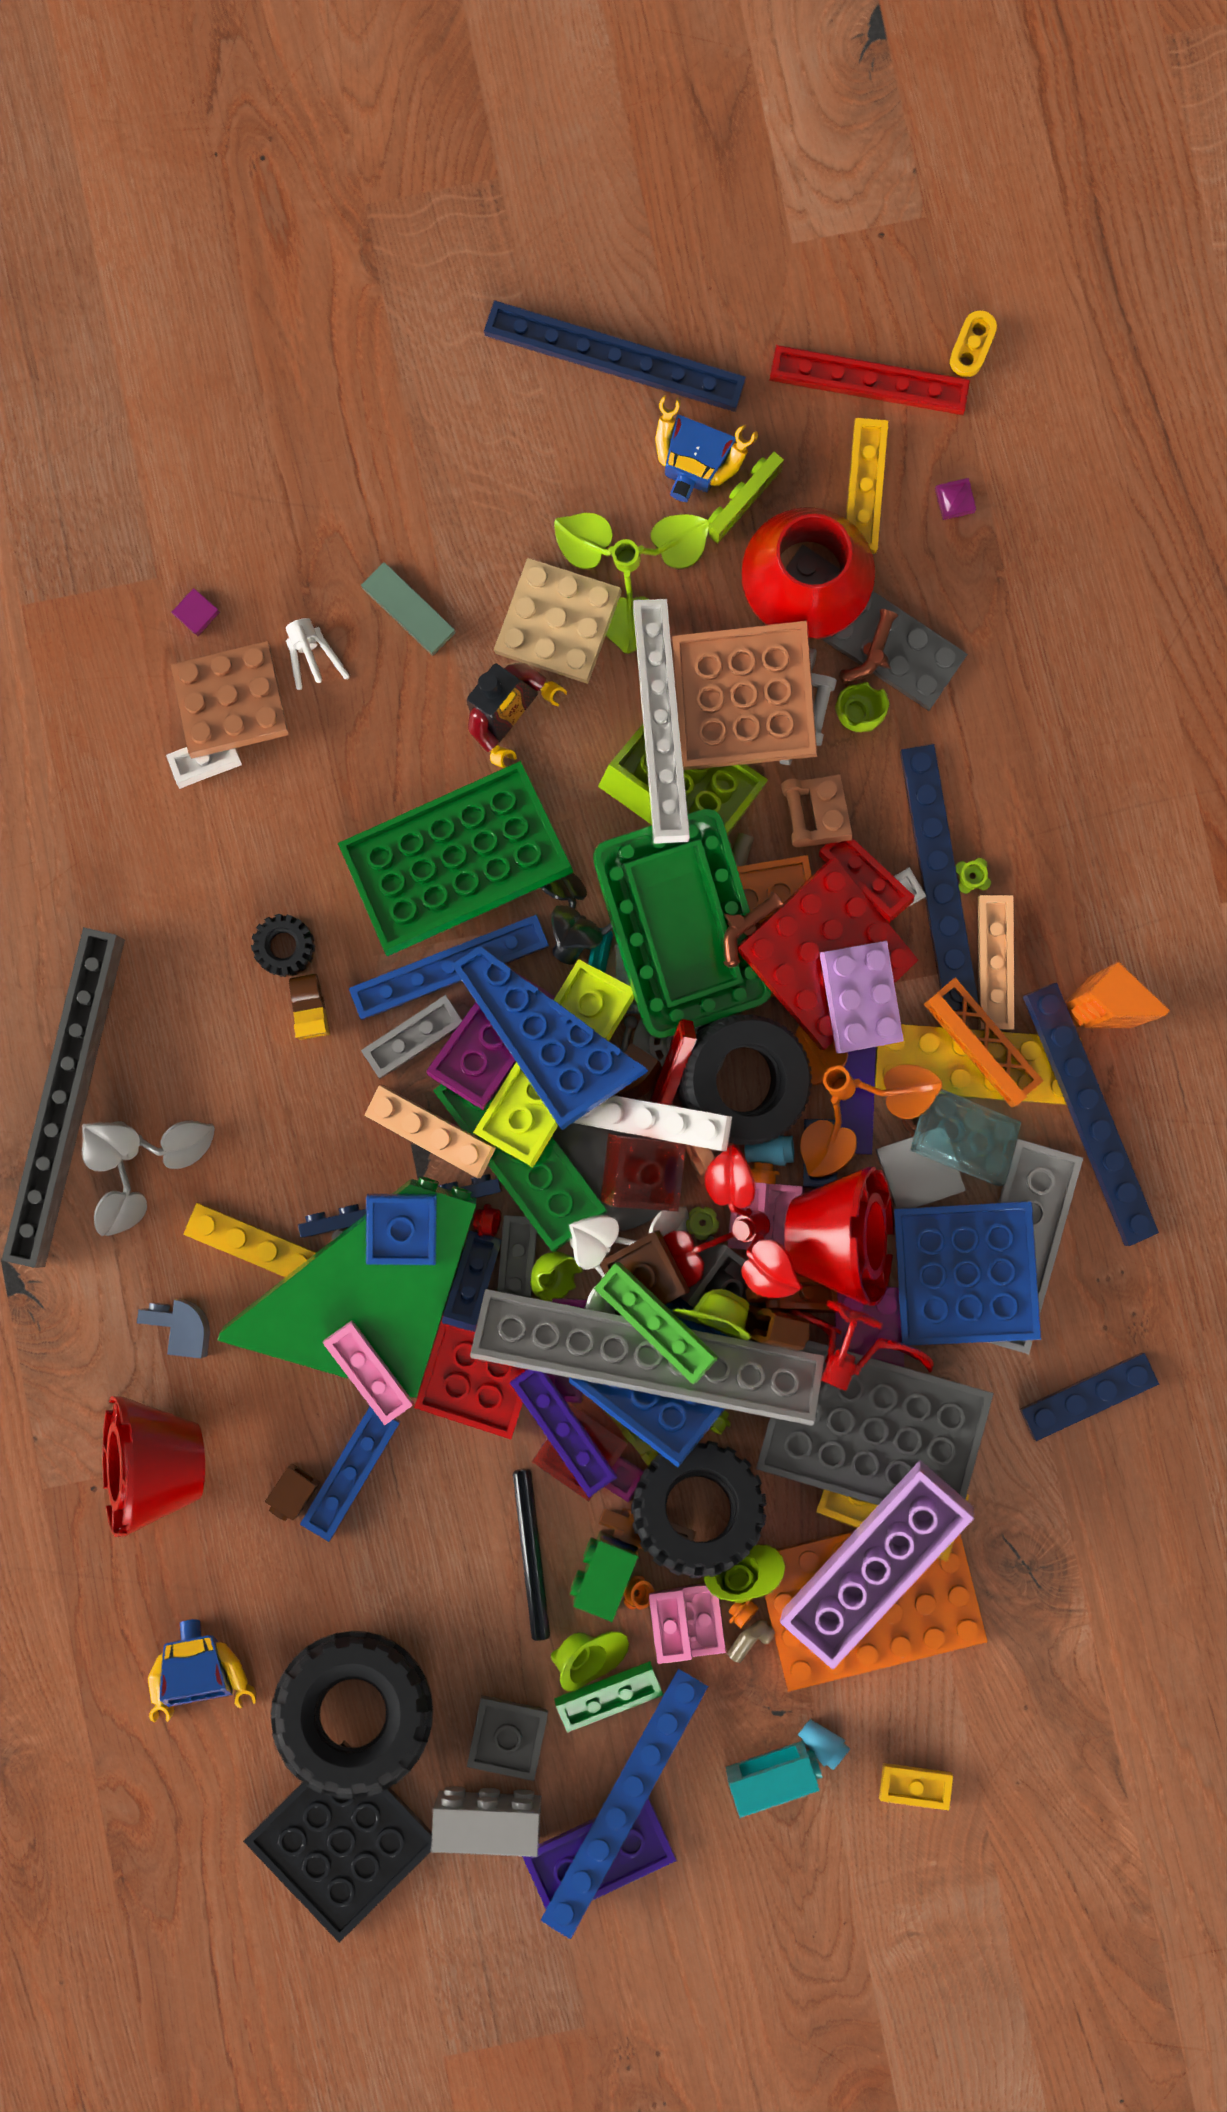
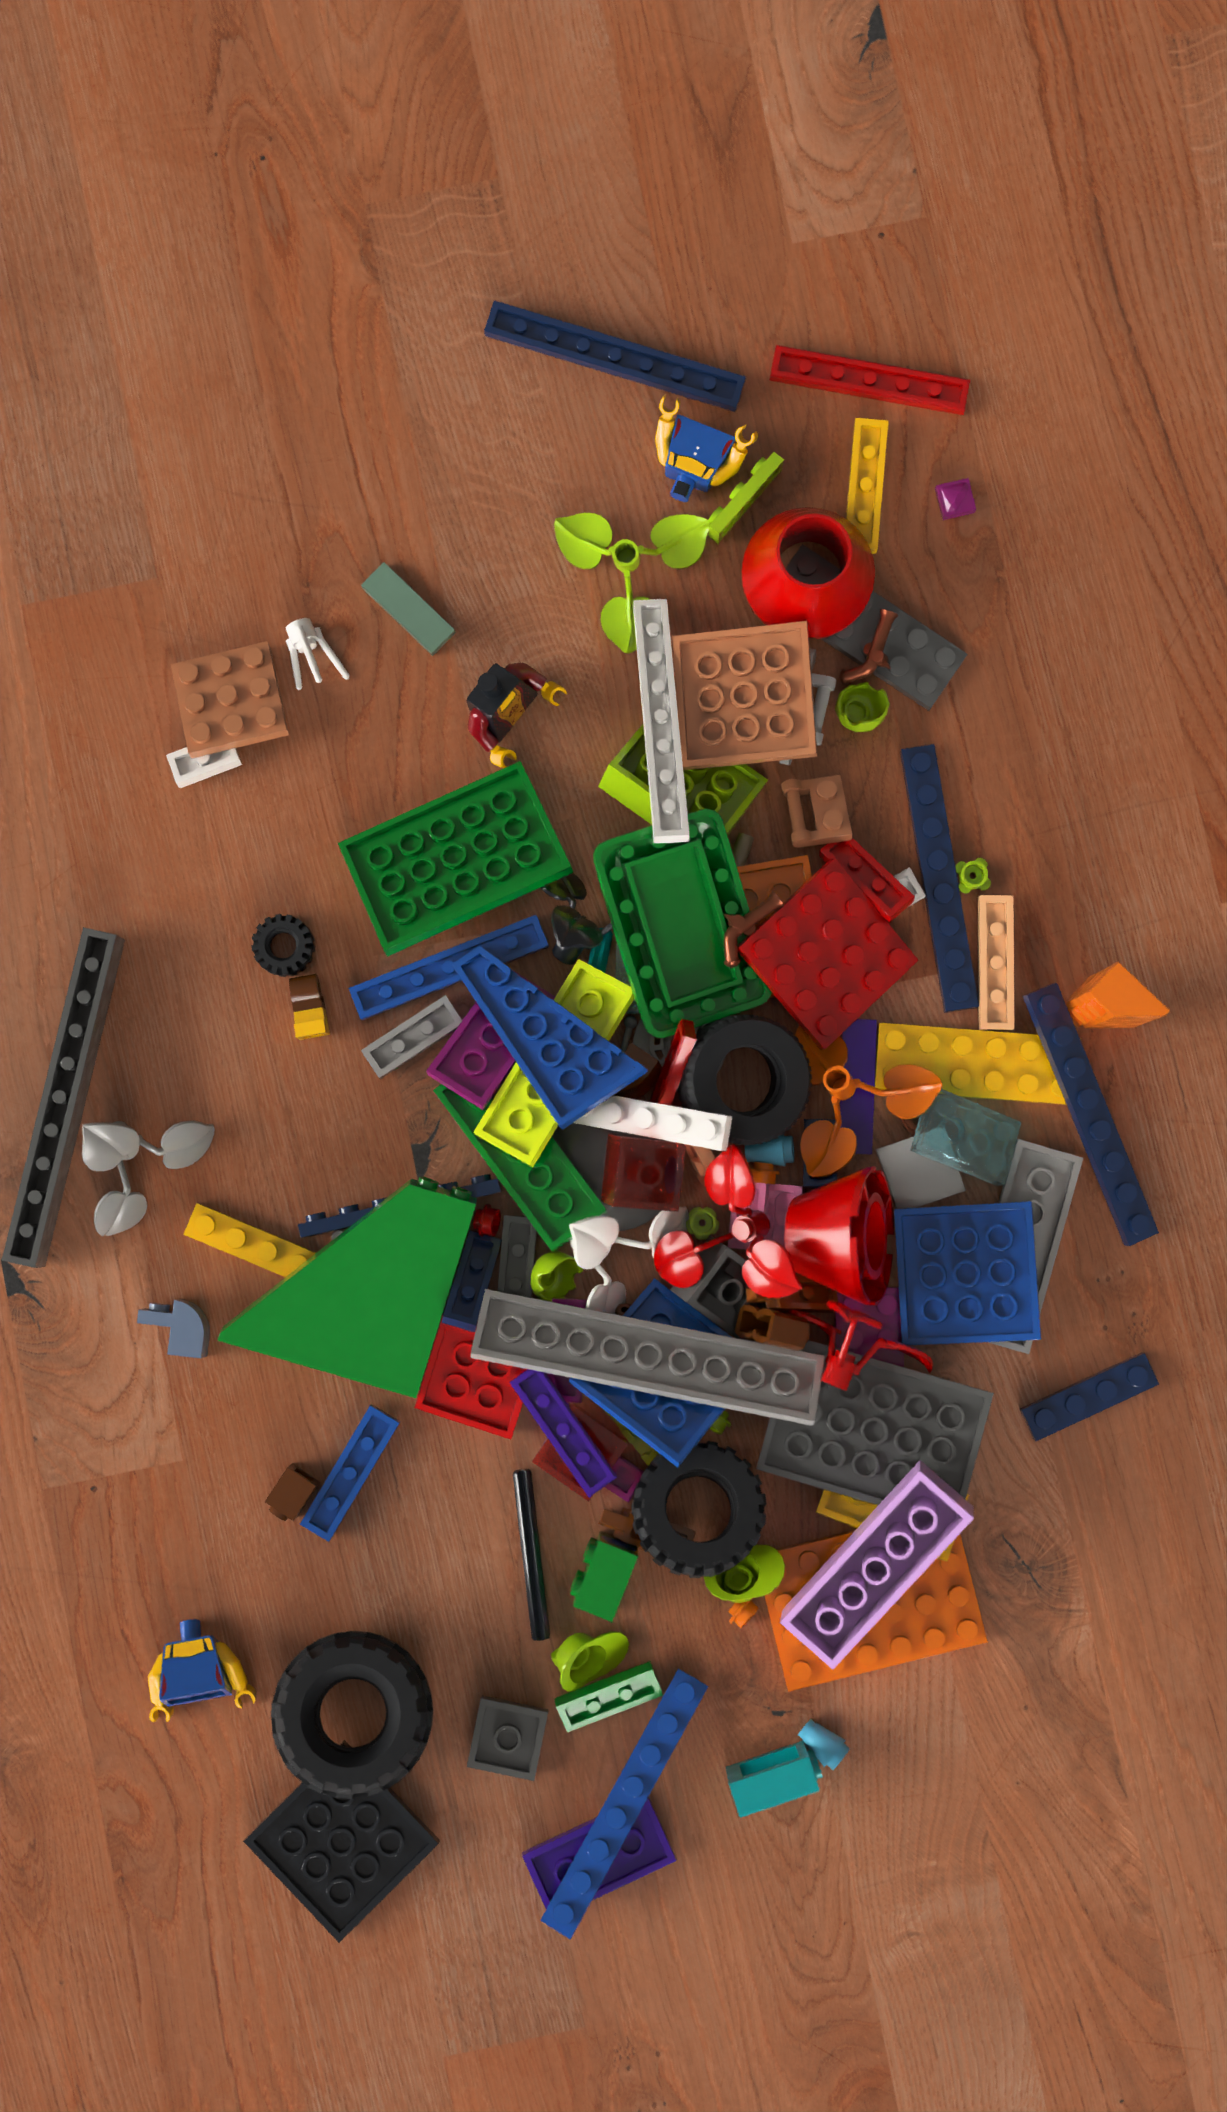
(149, 1464): red cone -> none
(195, 612): magenta tile -> none
(368, 1372): bright pink plate -> none
(401, 1229): blue tile -> none
(430, 1131): light nougat plate -> none
(486, 1822): light grey brick -> none
(557, 620): tan plate -> none
(642, 1599): orange plate -> none
(652, 1265): reddish brown plate -> none
(656, 1323): bright green plate -> none
(686, 1623): bright pink slope -> none
(720, 1311): lime piece -> none
(748, 1638): dark tan arm -> none
(861, 997): lavender plate -> none
(916, 1786): yellow plate -> none
(973, 345): yellow plate -> none
(978, 1052): orange fence -> none

